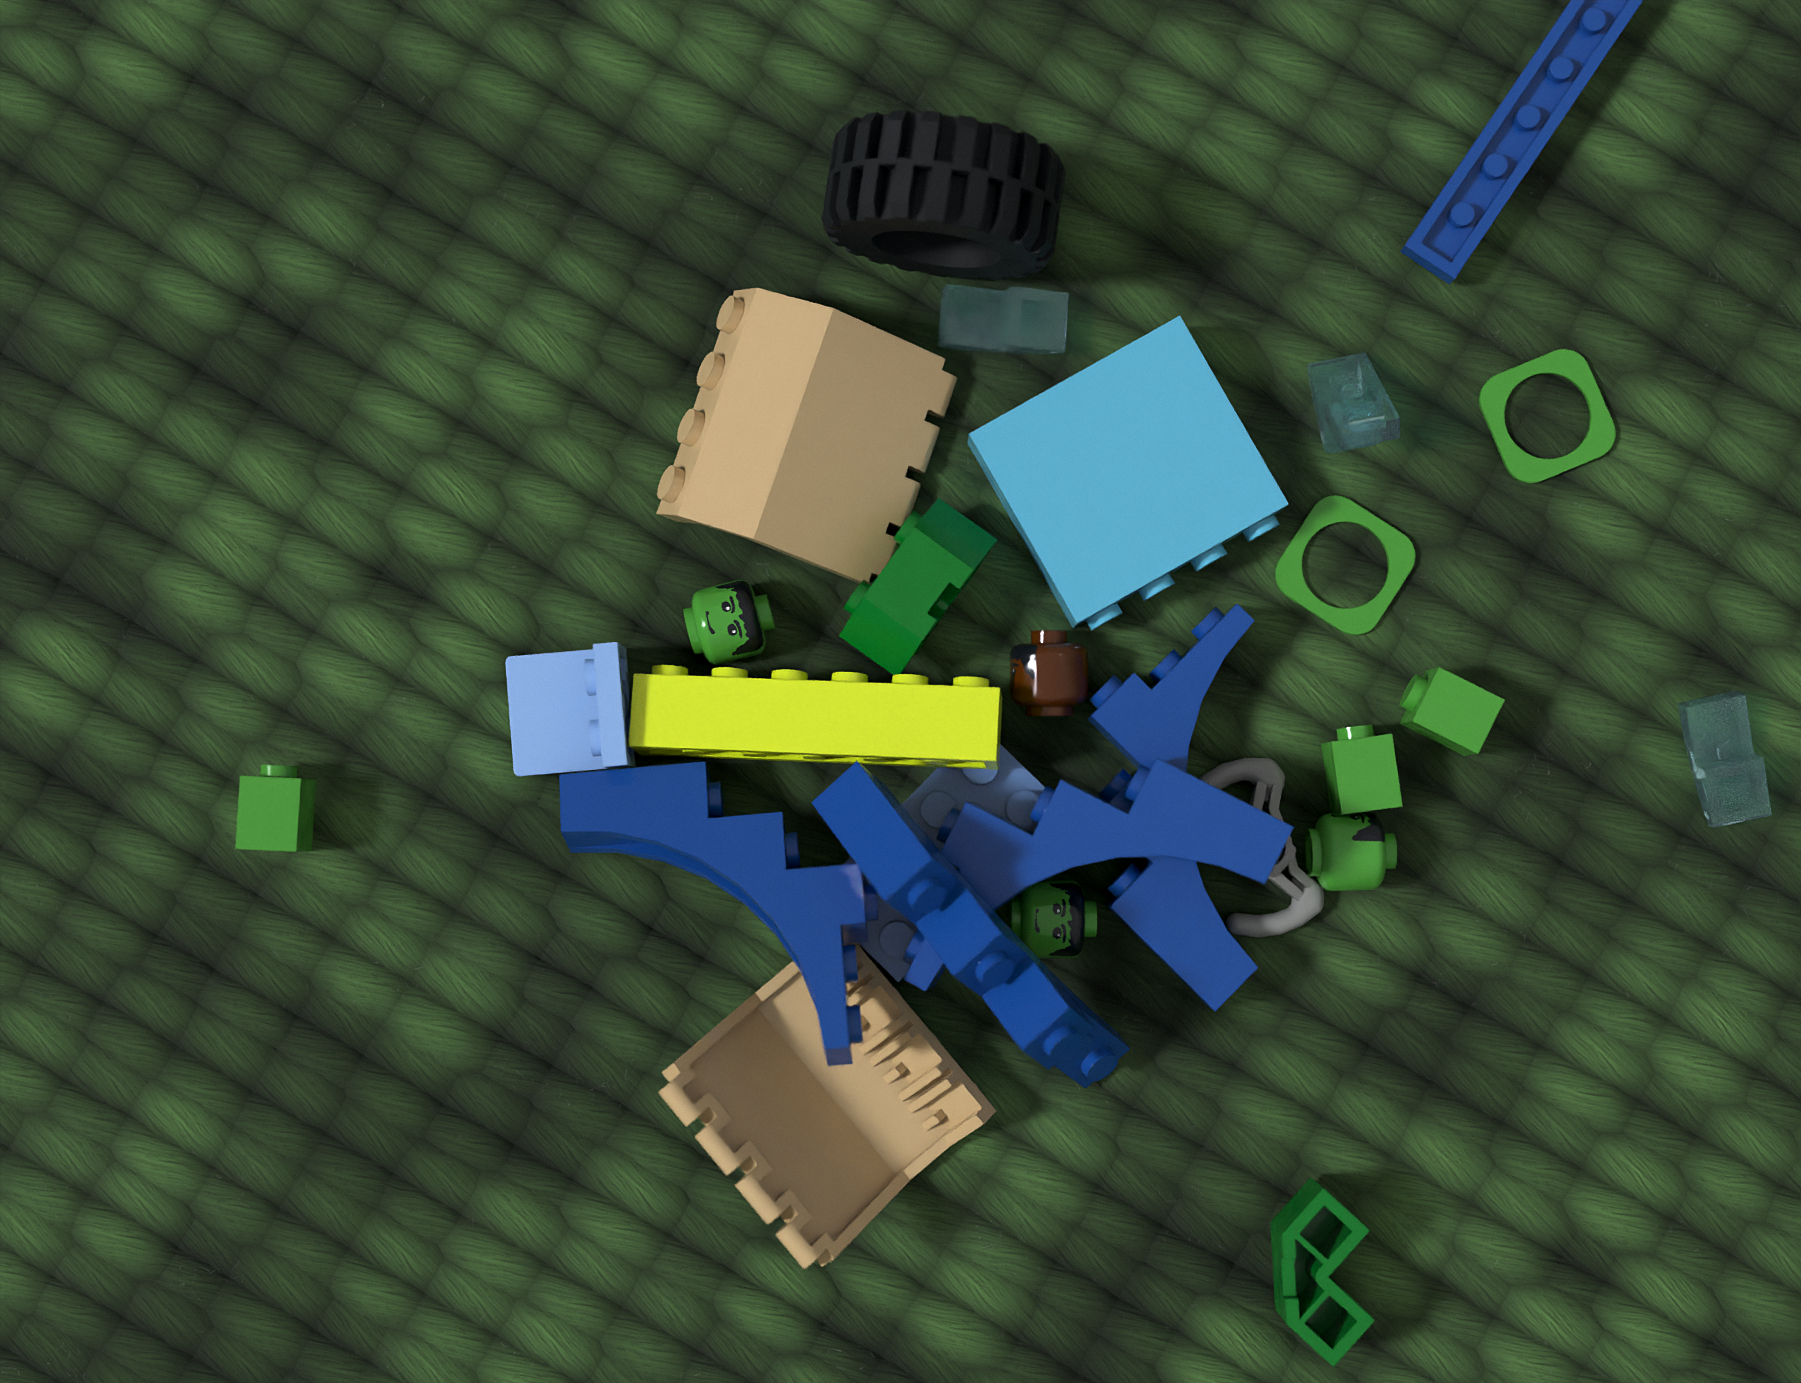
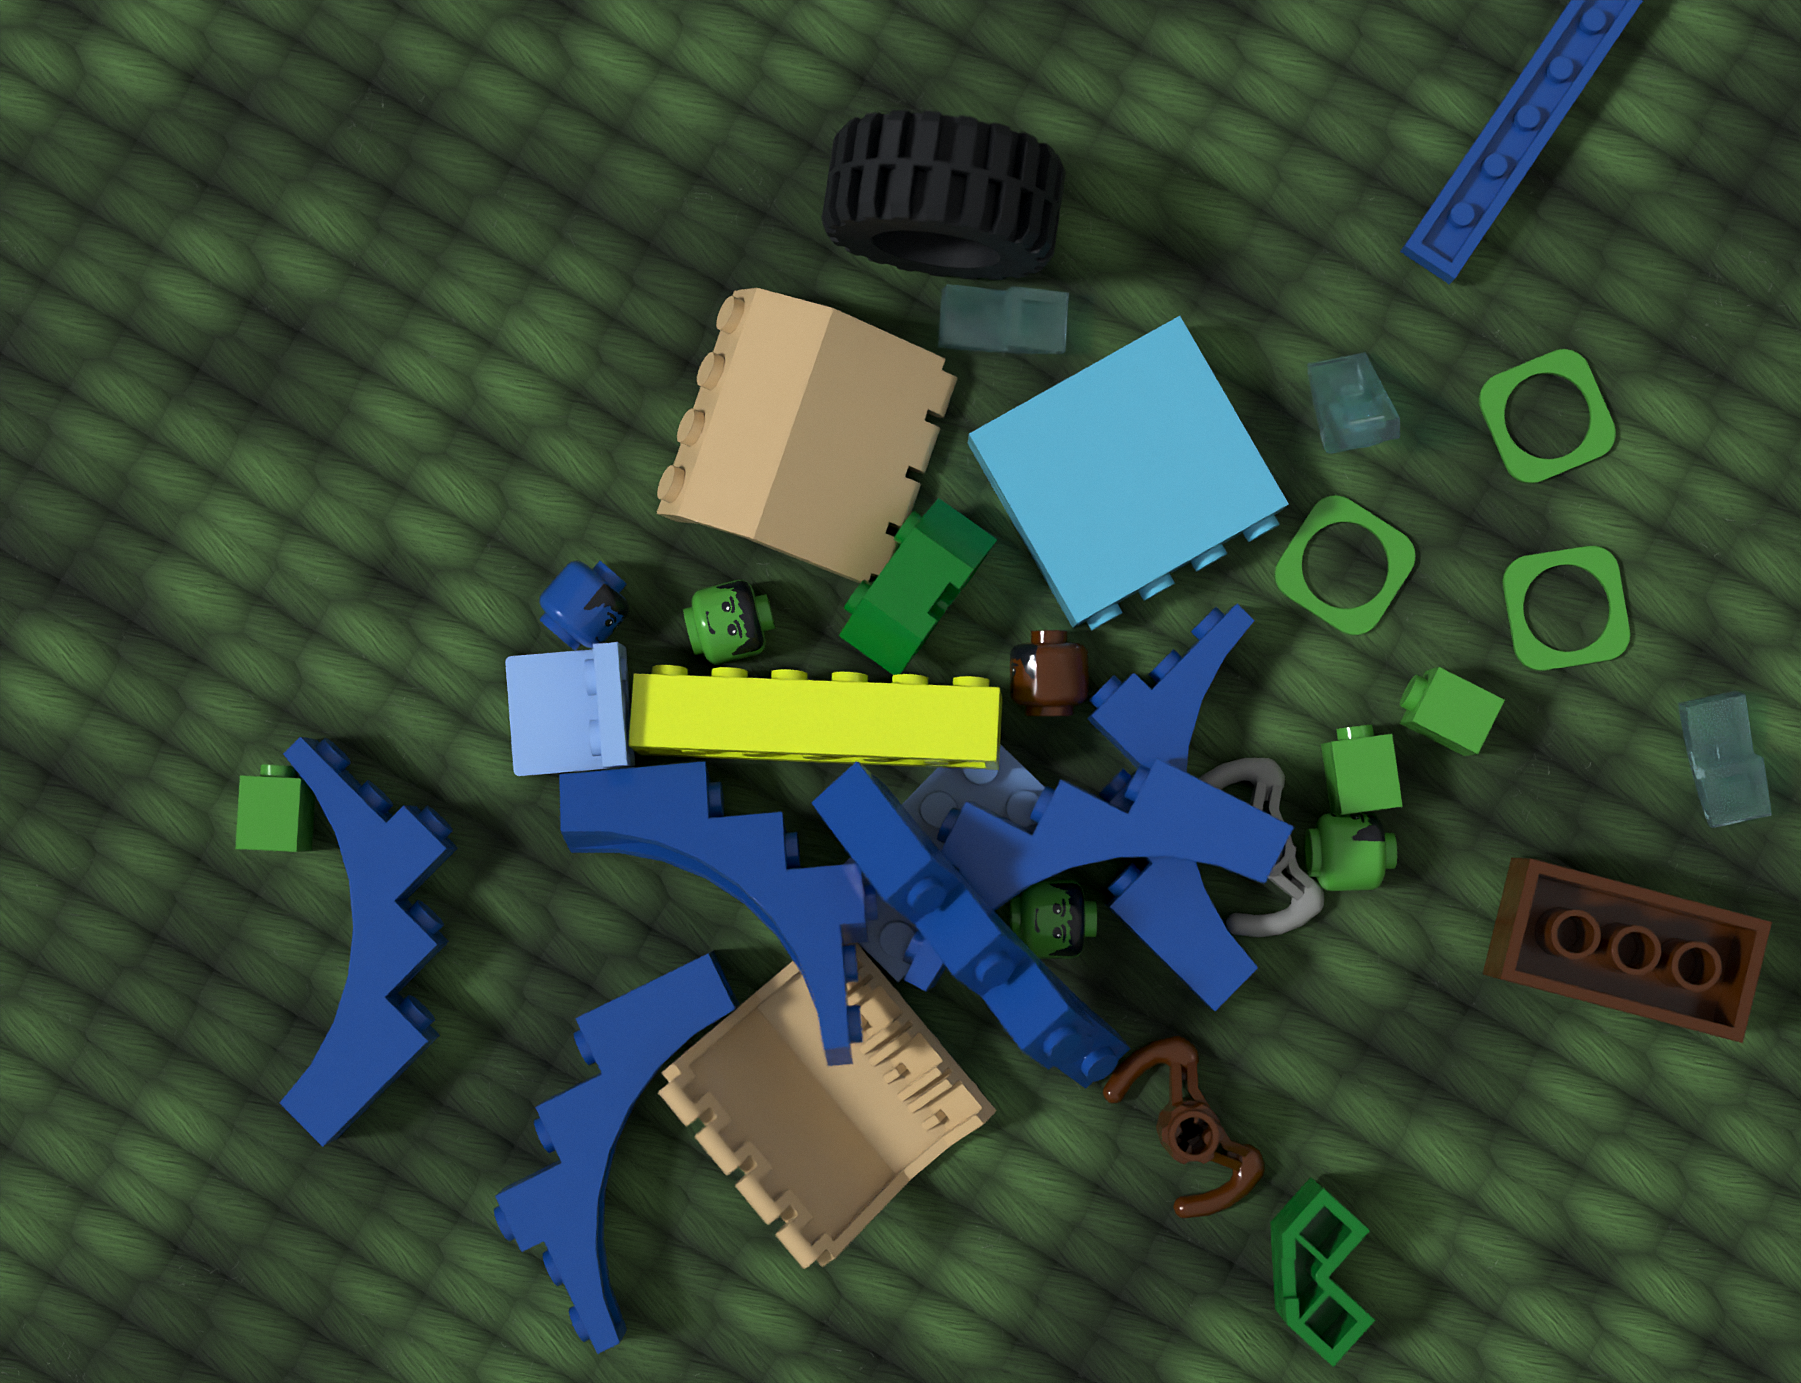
(392, 940): none -> blue arch
(583, 1124): none -> blue arch
(584, 604): none -> blue head
(1243, 1159): none -> reddish brown piece
(1605, 569): none -> bright green piece
(1627, 948): none -> reddish brown brick

